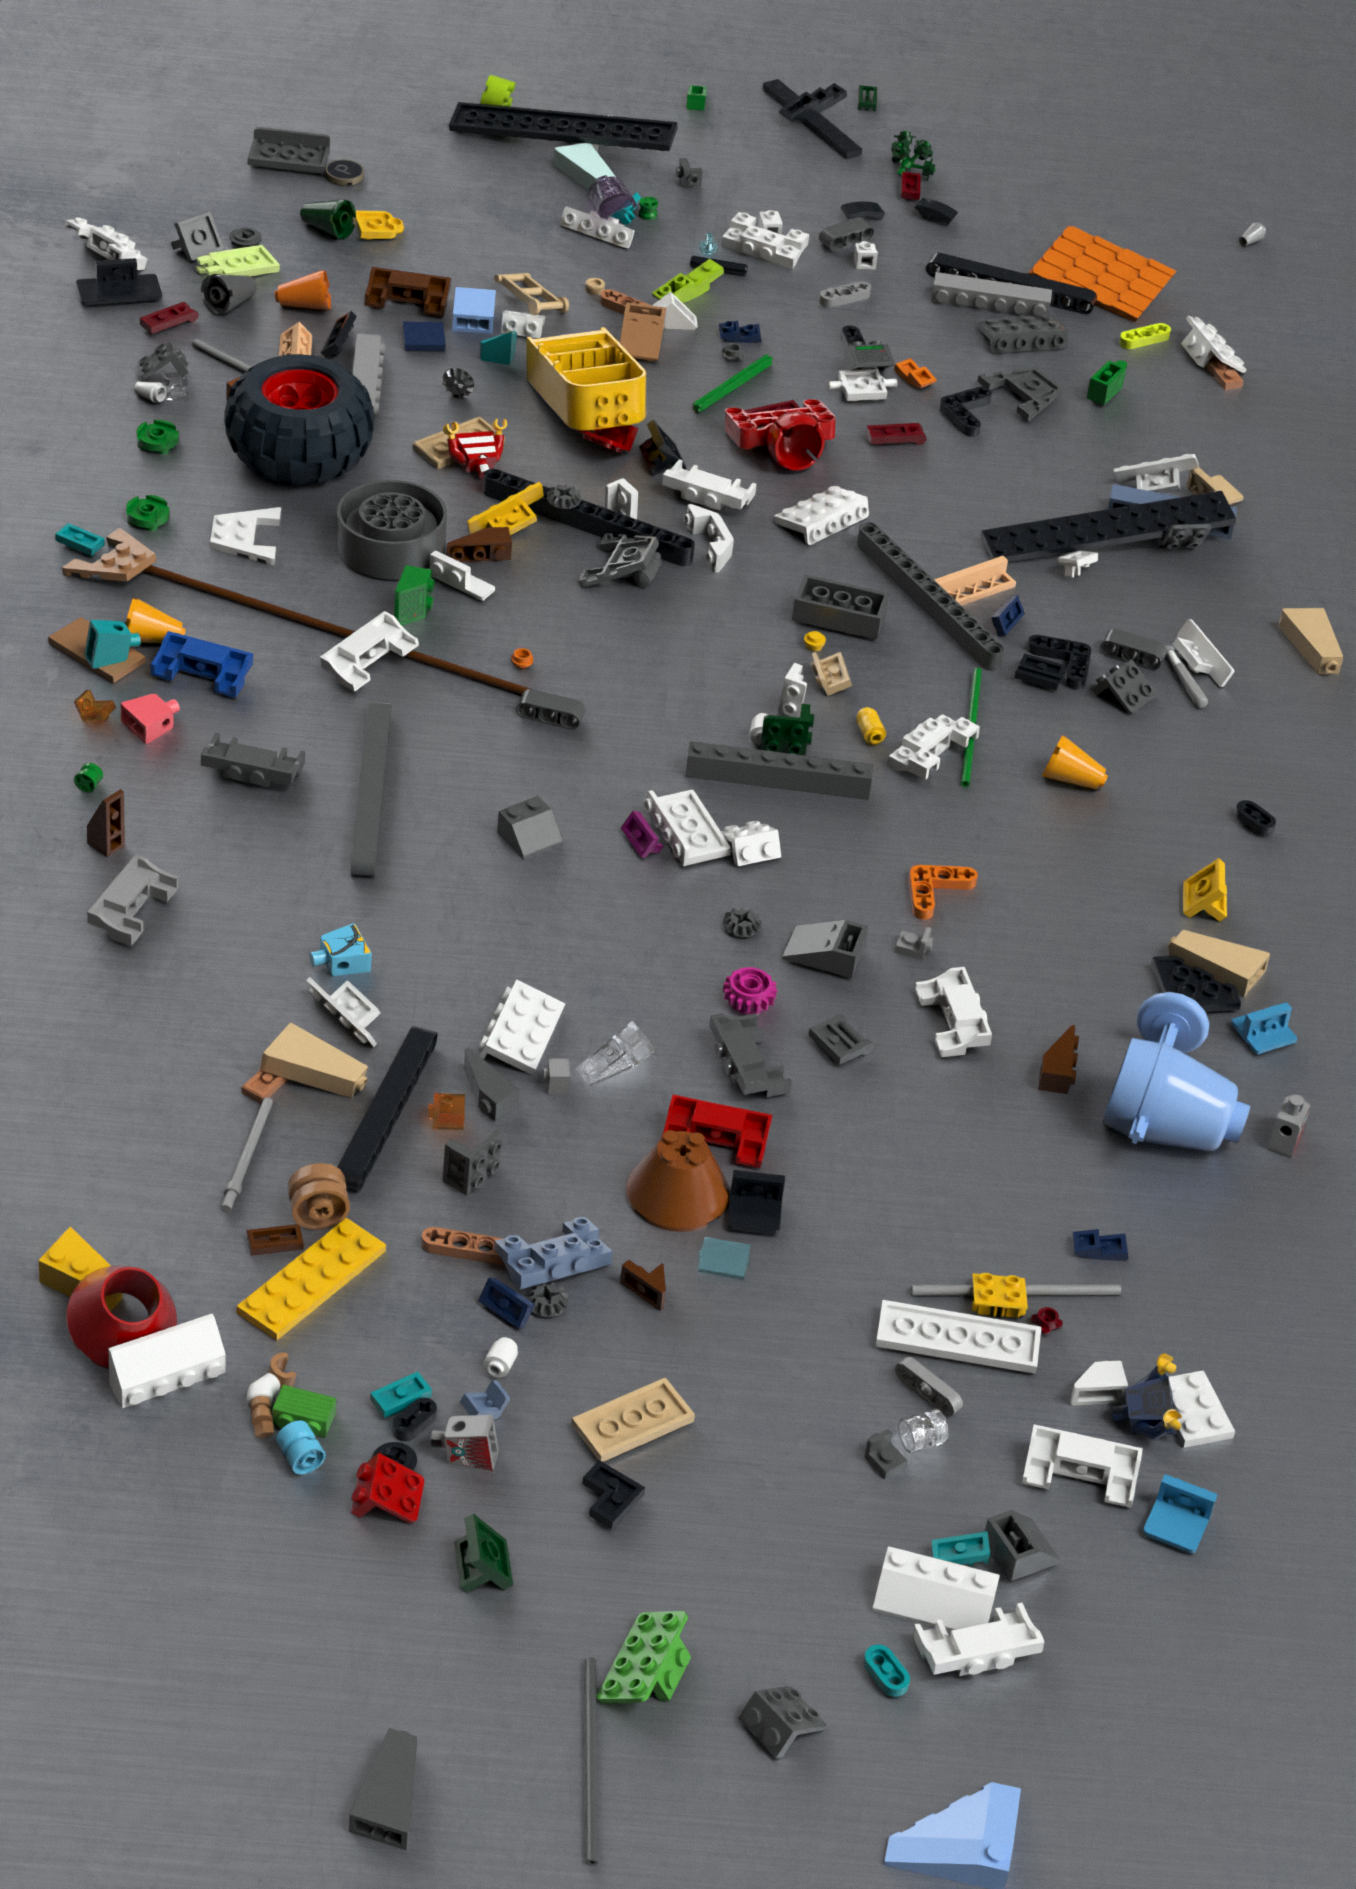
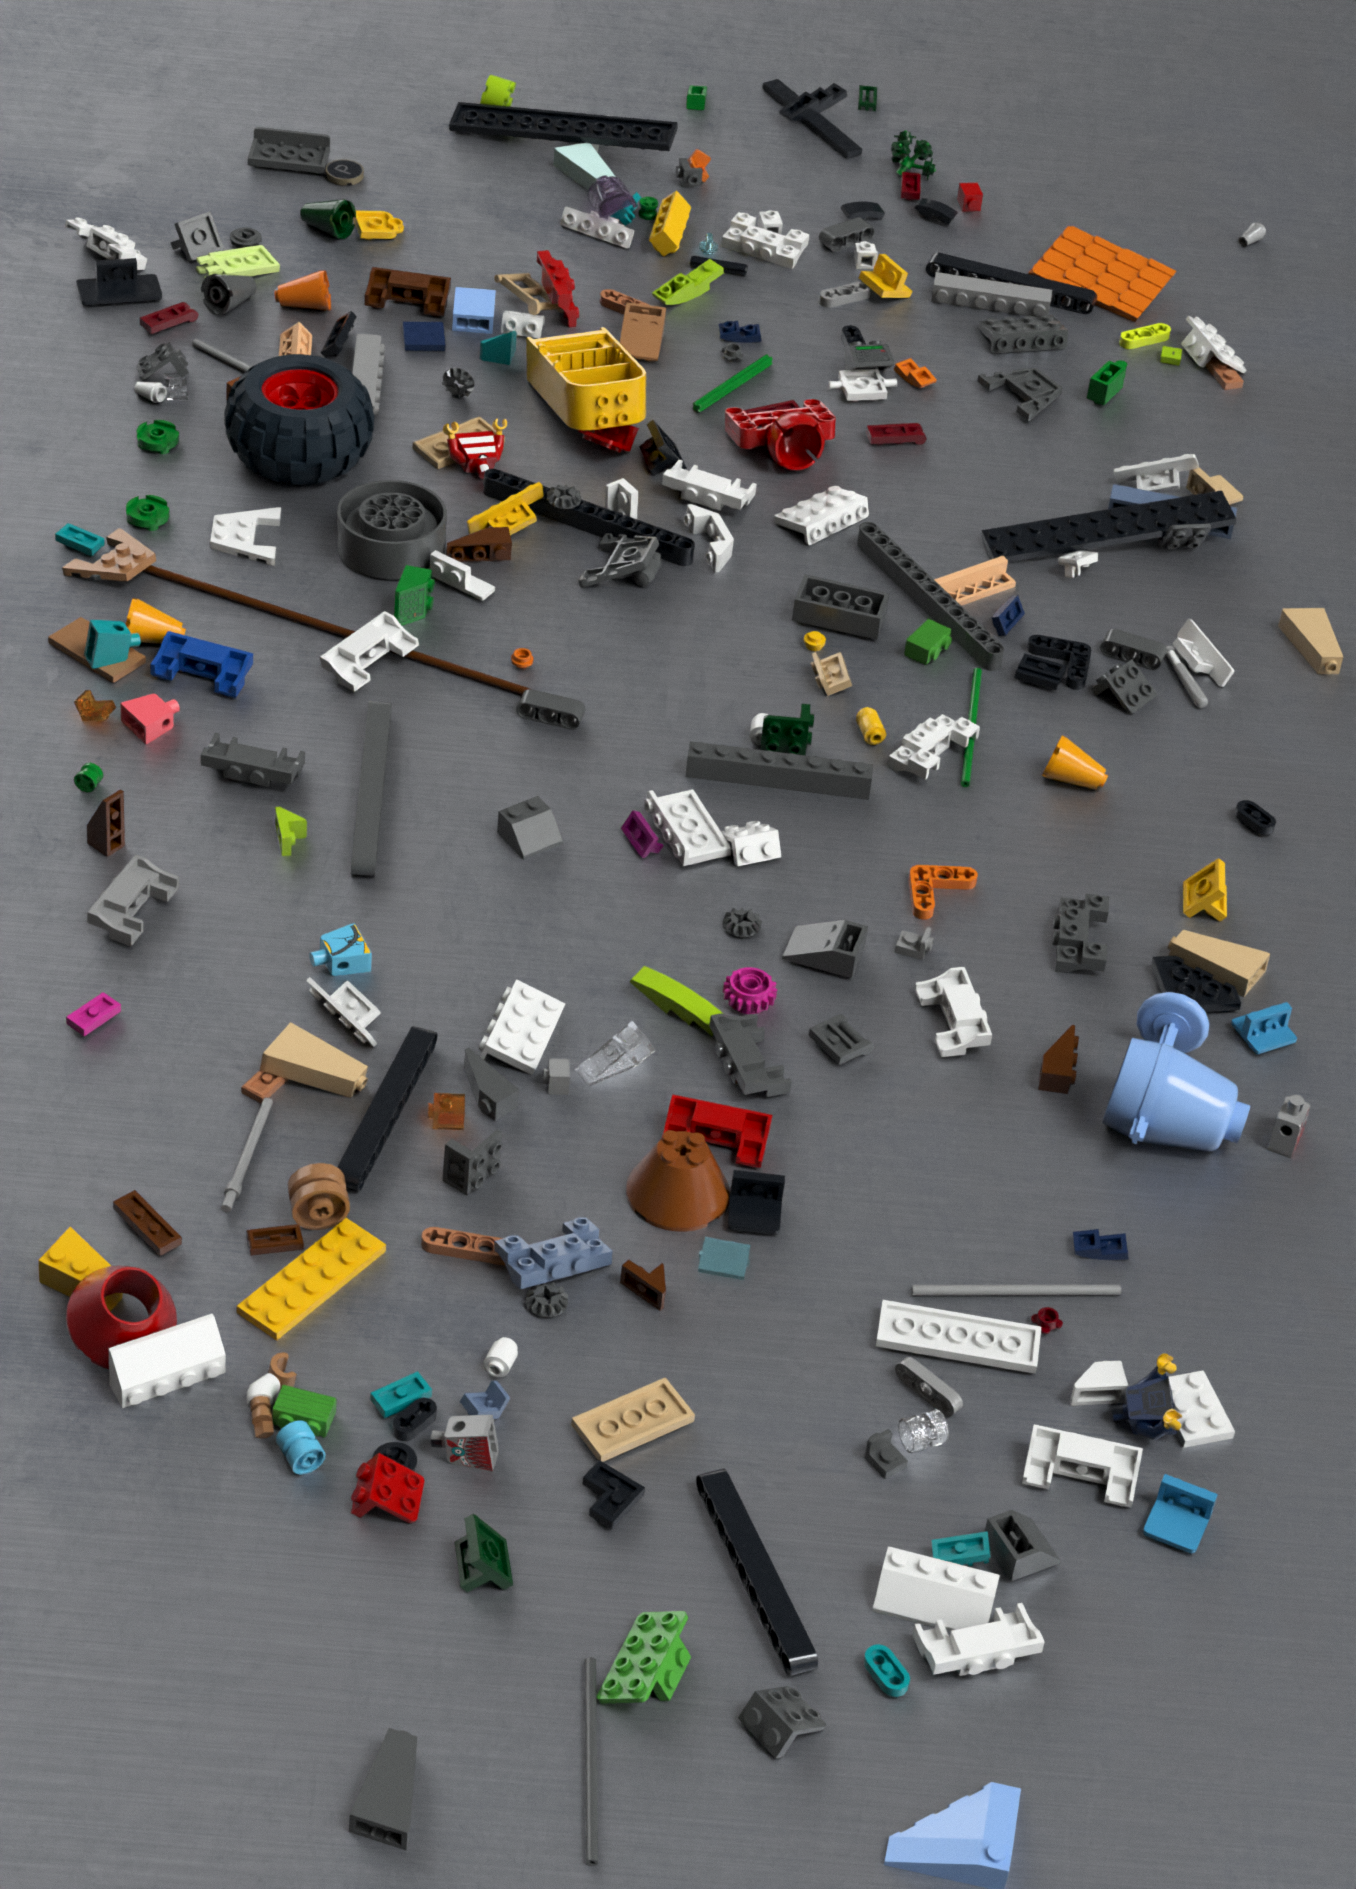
(93, 1014): none -> dark pink plate
(147, 1222): none -> reddish brown plate
(288, 828): none -> lime slope
(506, 1302): dark blue plate -> none
(558, 285): none -> red bracket
(594, 286): tan tile -> none
(670, 224): none -> yellow brick
(675, 996): none -> lime slope
(677, 314): white slope -> none
(700, 160): none -> orange bracket
(757, 1572): none -> black beam
(793, 692): white bracket -> none
(886, 279): none -> yellow bracket
(927, 642): none -> bright green brick
(953, 406): black beam -> none
(969, 197): none -> red brick
(999, 1292): yellow hinge -> none
(1072, 933): none -> dark grey bracket
(1171, 355): none -> lime tile

